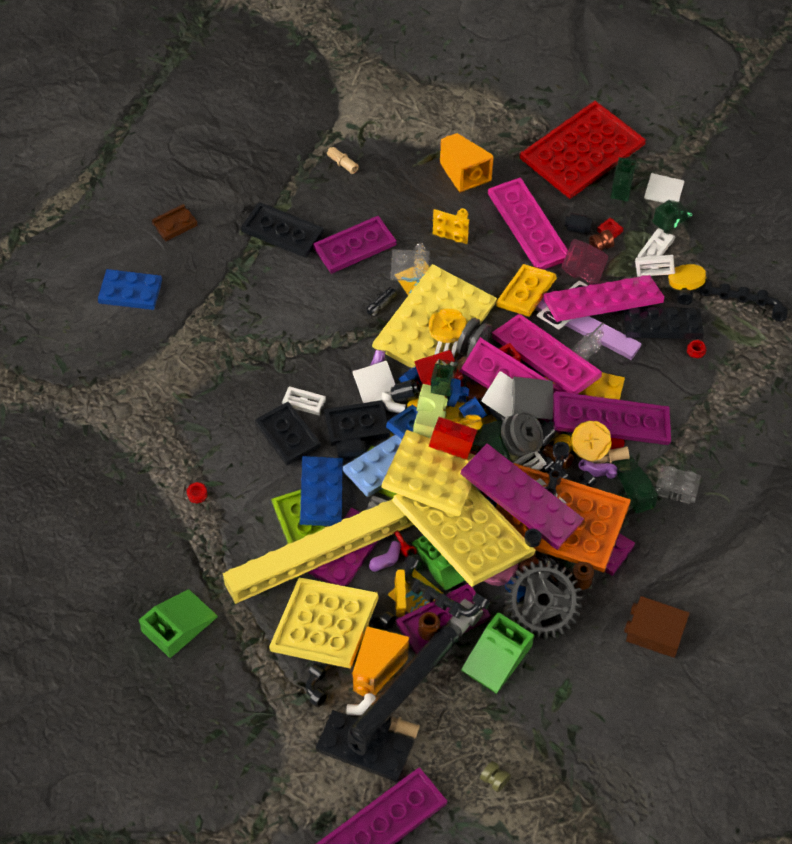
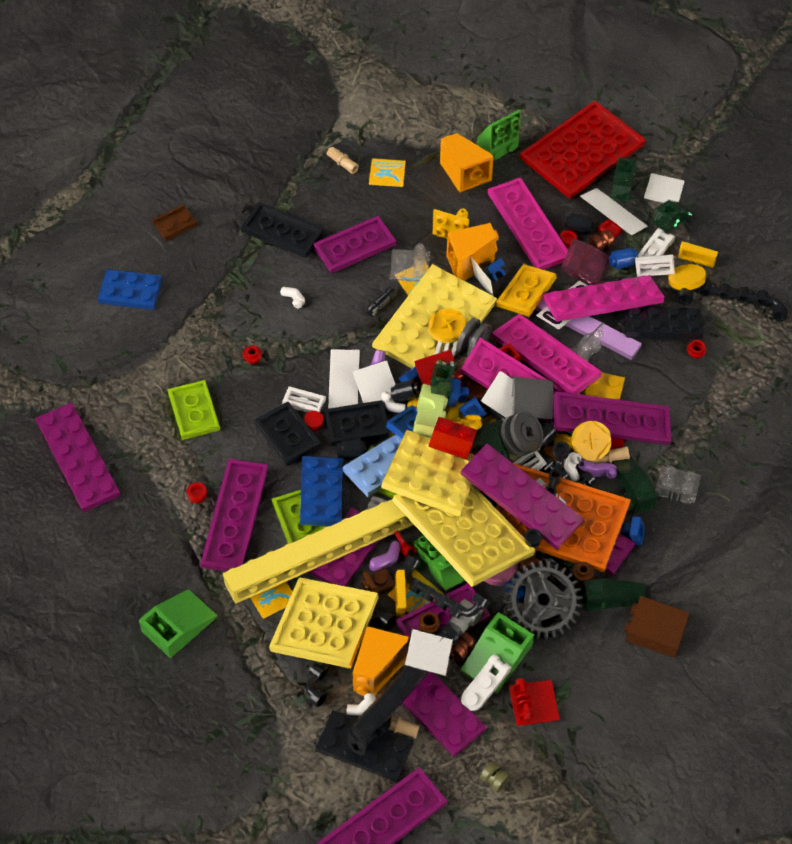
(77, 457): none -> magenta plate
(193, 409): none -> lime tile
(234, 515): none -> magenta plate
(252, 358): none -> red plate
(272, 600): none -> yellow sticker
(298, 299): none -> white arm
(314, 420): none -> red tile
(342, 384): none -> white sticker
(377, 582): none -> reddish brown bracket
(387, 172): none -> yellow sticker
(428, 652): none -> white sticker
(443, 715): none -> magenta plate
(462, 647): none -> copper wheel
(472, 242): none -> light orange slope
(482, 277): none -> white sticker
(485, 683): none -> white plate
(495, 268): none -> blue tile
(501, 135): none -> bright green slope
(533, 702): none -> red hinge
(567, 237): none -> red tile
(570, 466): none -> white arm
(610, 593): none -> clear green slope
(614, 211): none -> white sticker
(623, 258): none -> blue brick
(634, 530): none -> blue tile
(697, 254): none -> yellow tile

